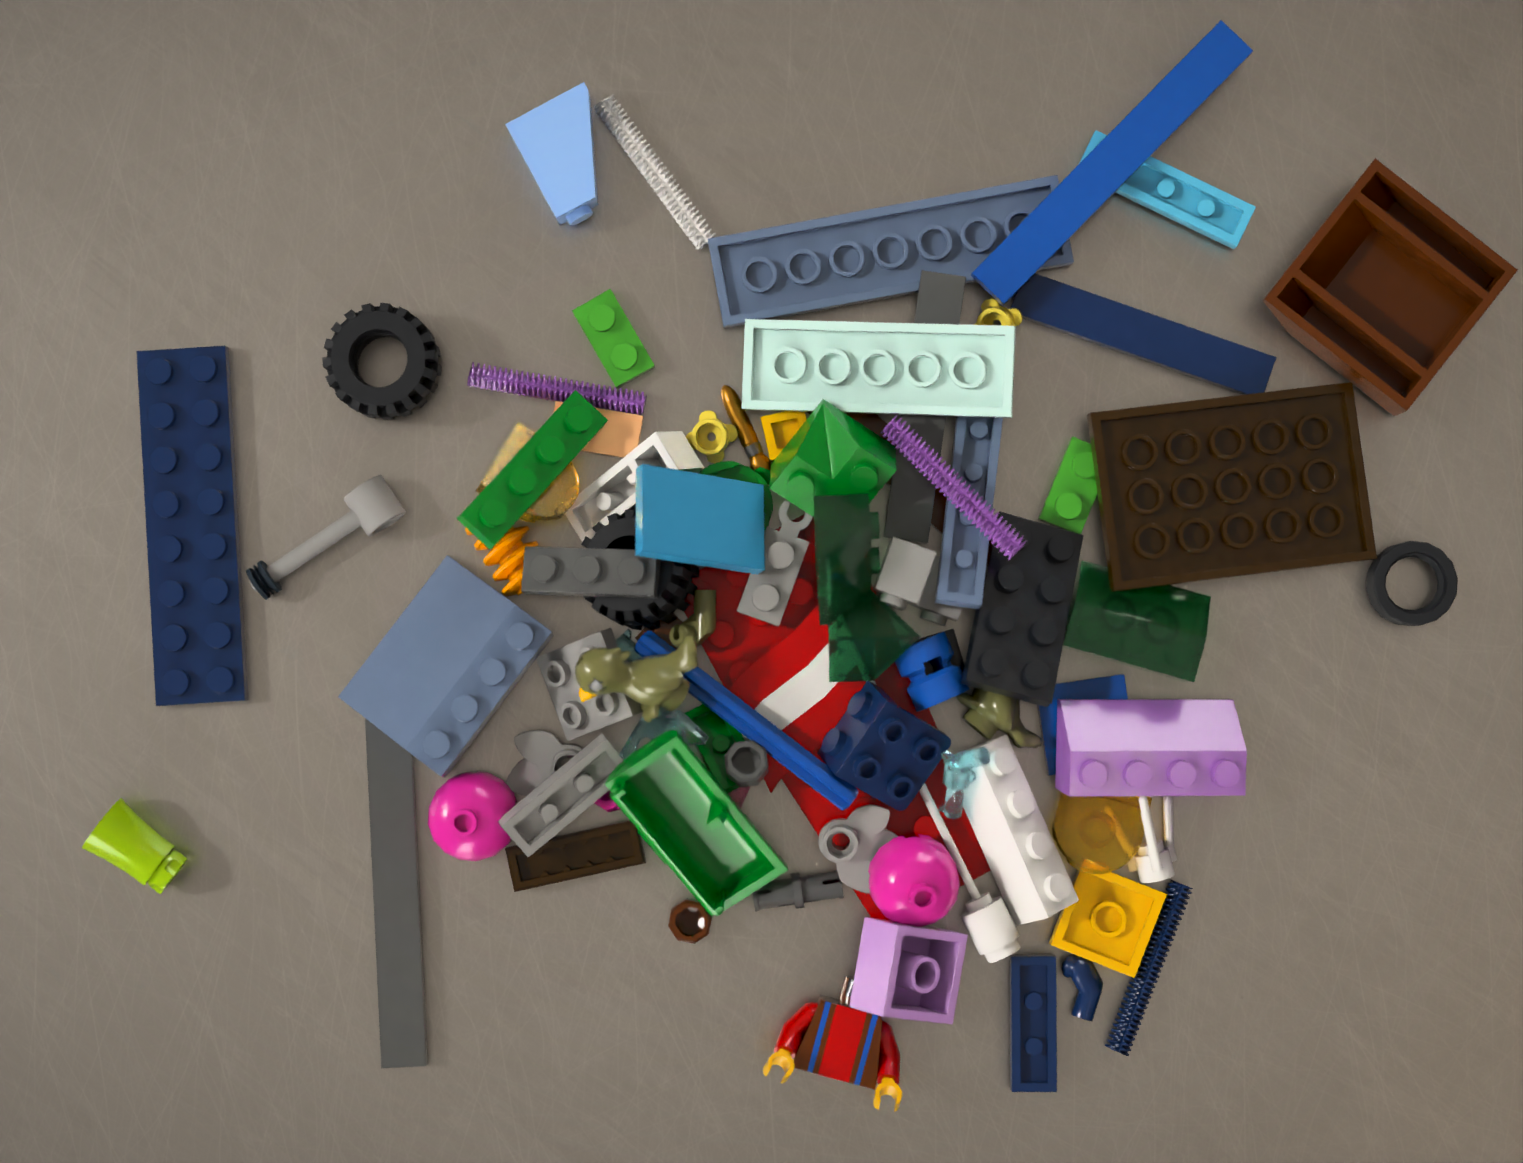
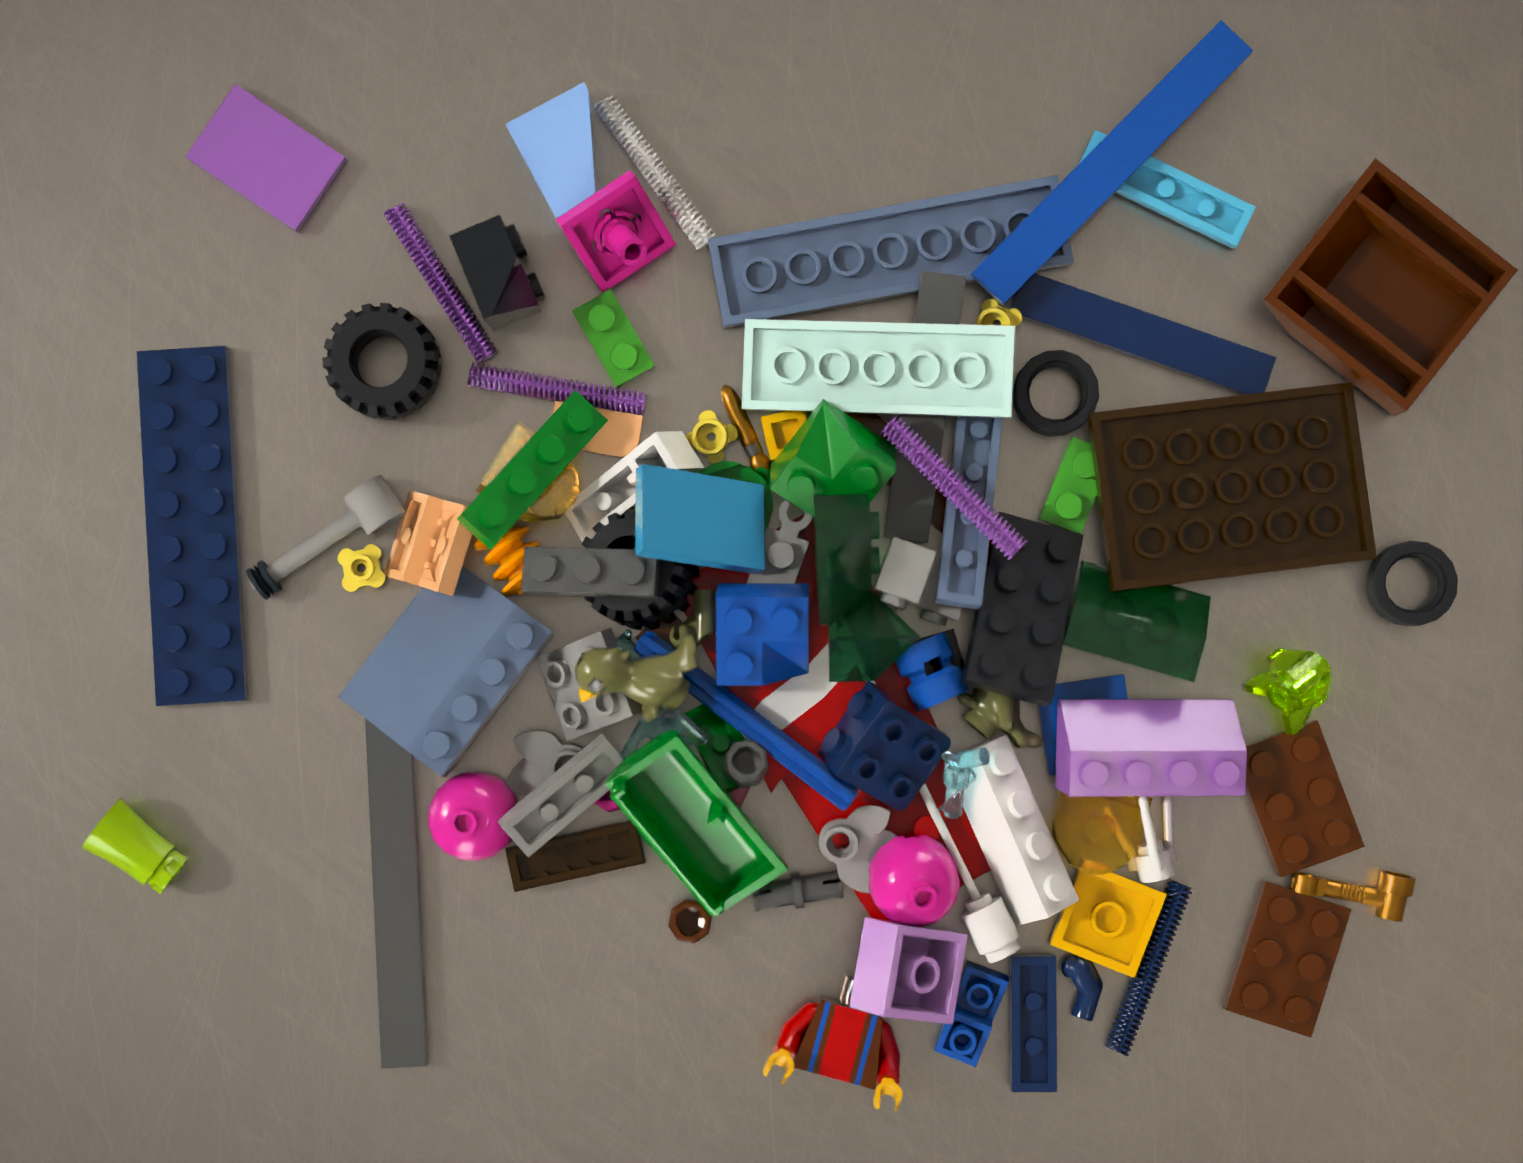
(266, 158): none -> medium lavender tile
(371, 576): none -> light yellow plate
(429, 544): none -> light nougat slope
(440, 283): none -> medium lavender axle
(495, 272): none -> black slope
(623, 244): none -> dark pink plate
(761, 633): none -> blue slope
(975, 1009): none -> blue slope
(1053, 359): none -> black tyre
(1287, 959): none -> reddish brown plate
(1294, 685): none -> clear neon green brick
(1299, 800): none -> reddish brown plate
(1388, 896): none -> pearl gold brick

